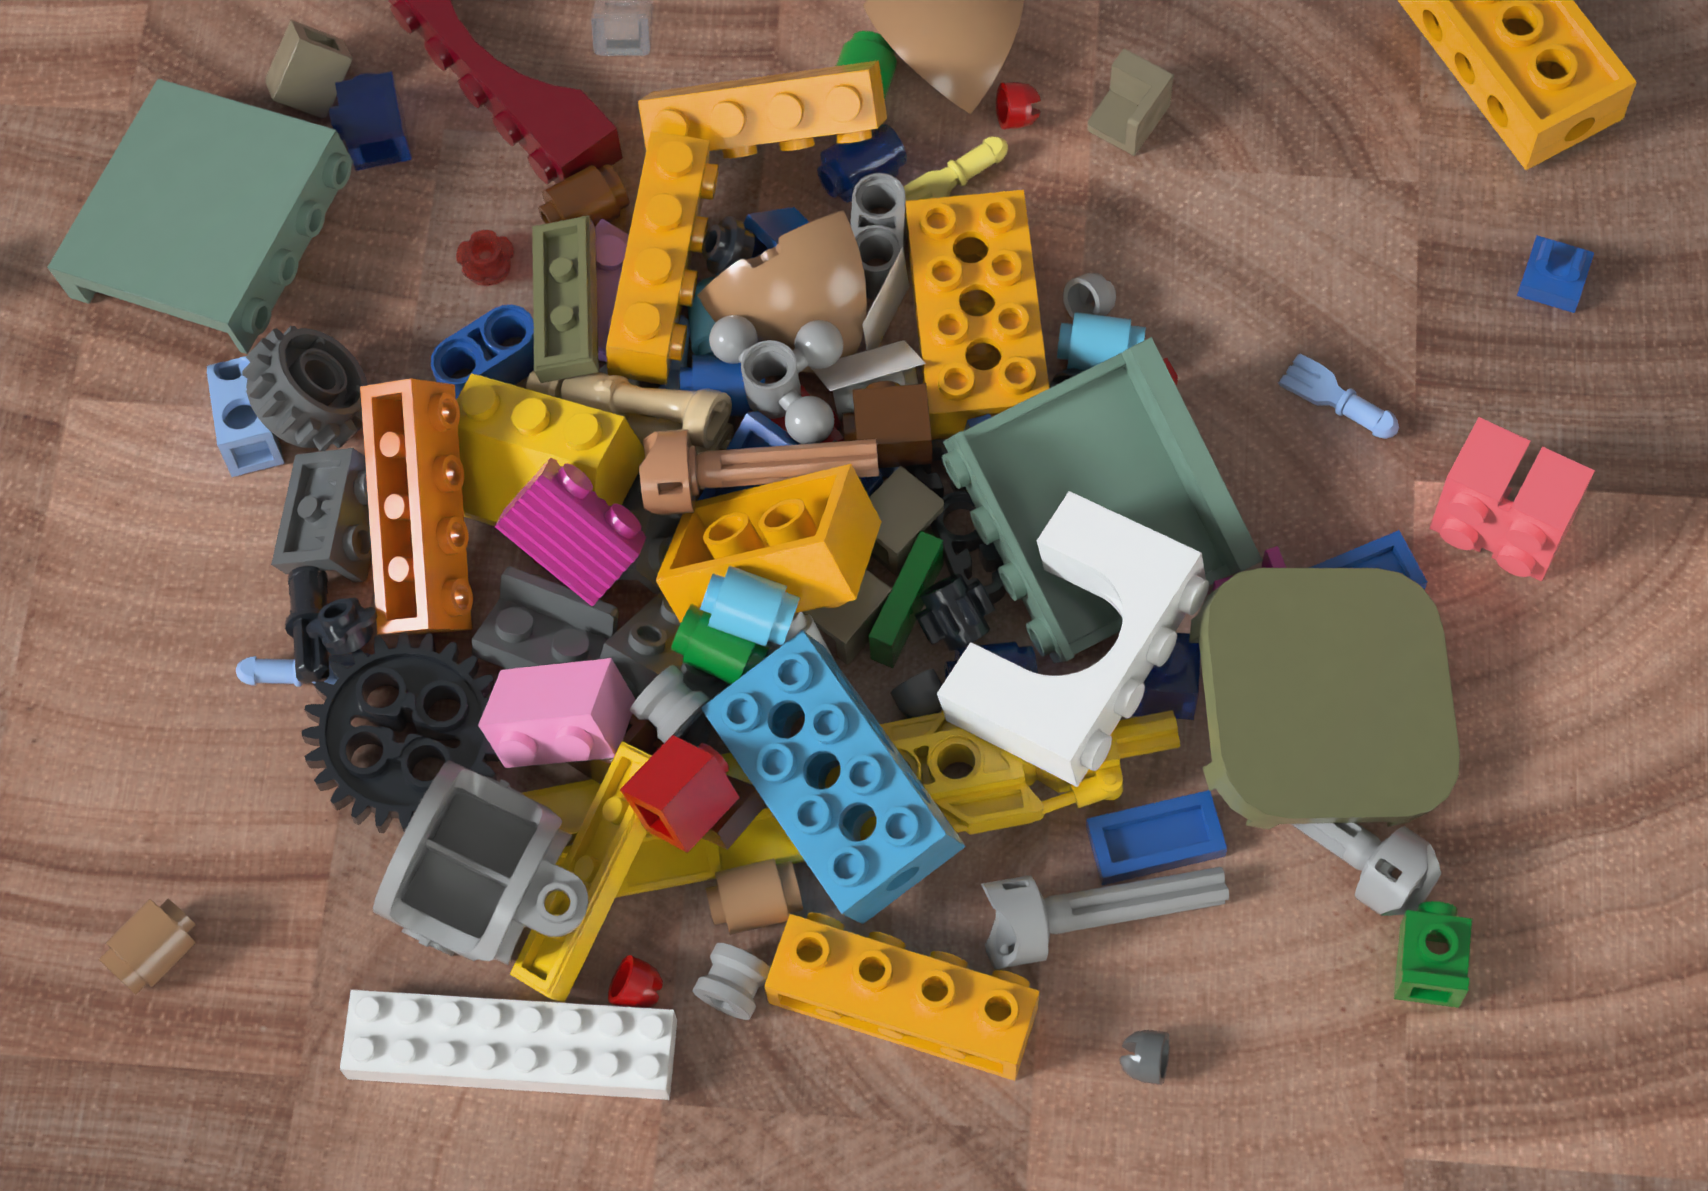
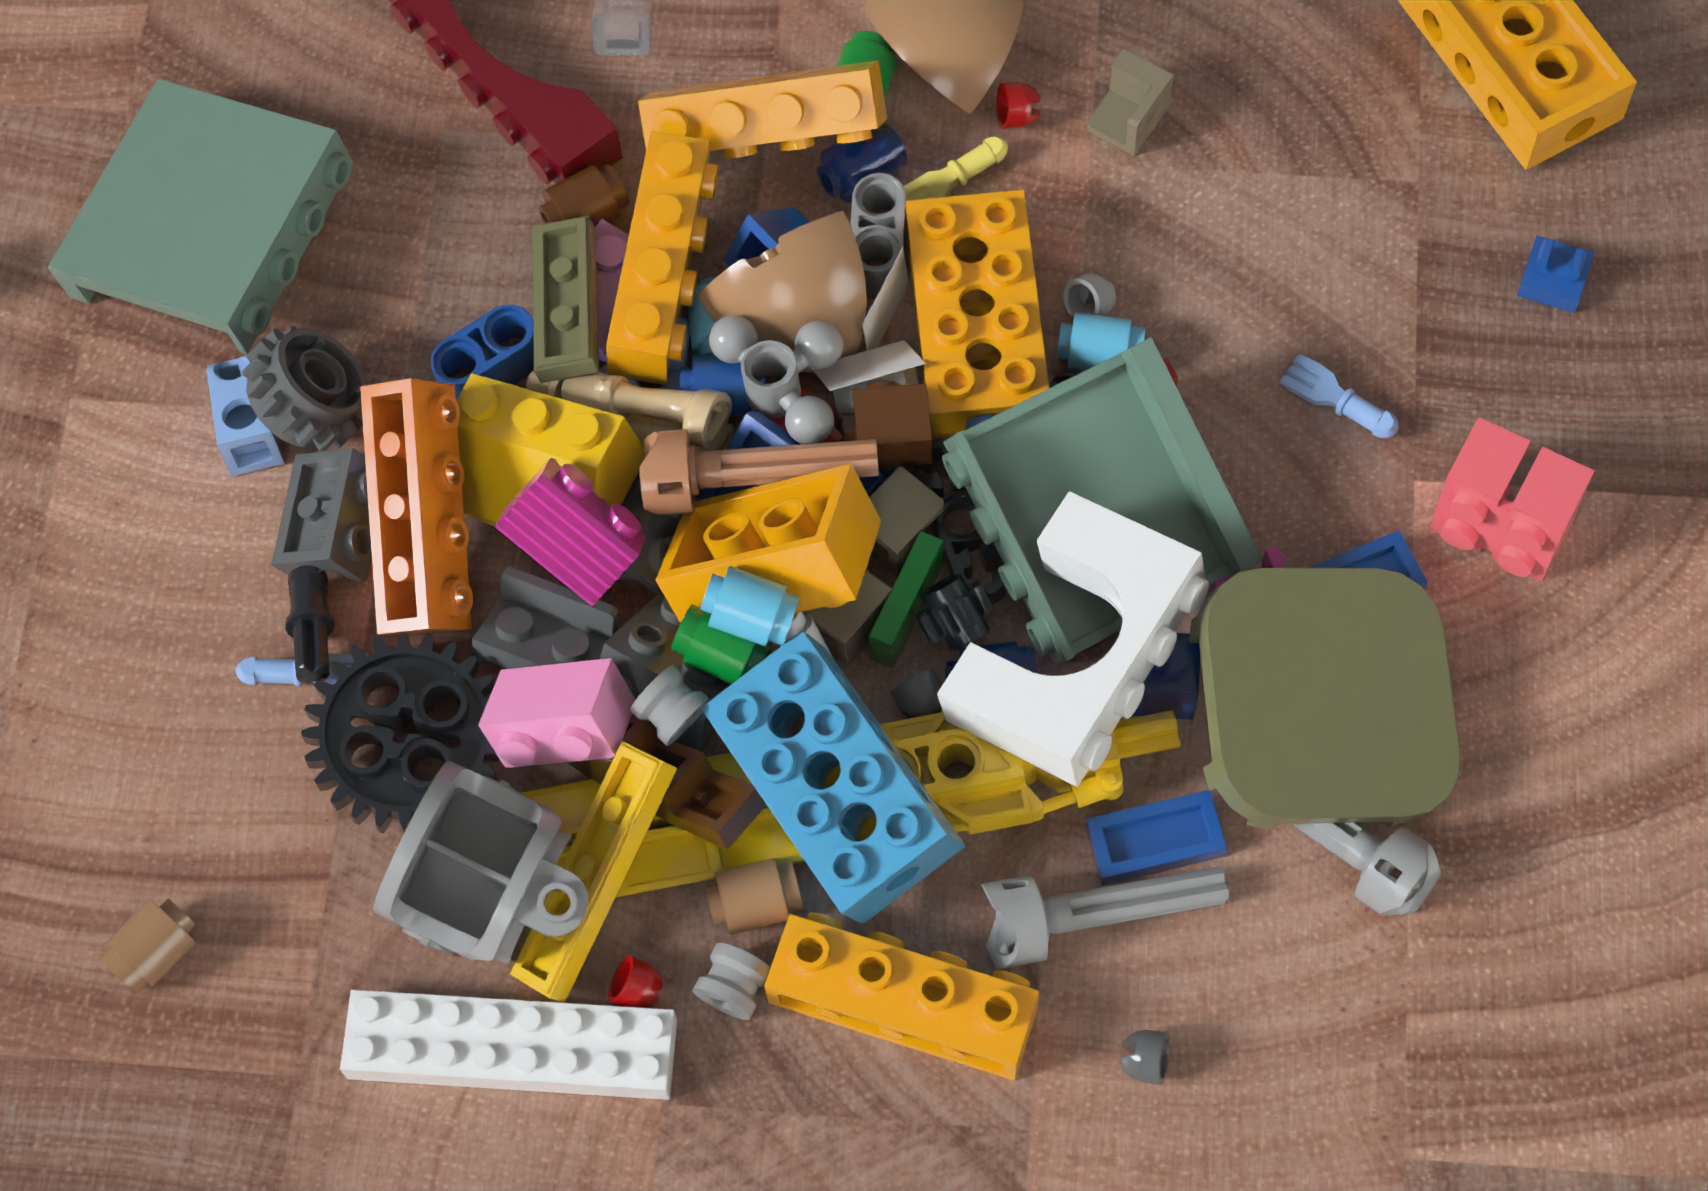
(307, 69): dark tan panel -> none
(343, 626): black plate -> none
(371, 120): clear blue brick -> none
(488, 270): clear red plate -> none
(681, 792): red brick -> none
(727, 244): black plate -> none
(1427, 975): green brick -> none

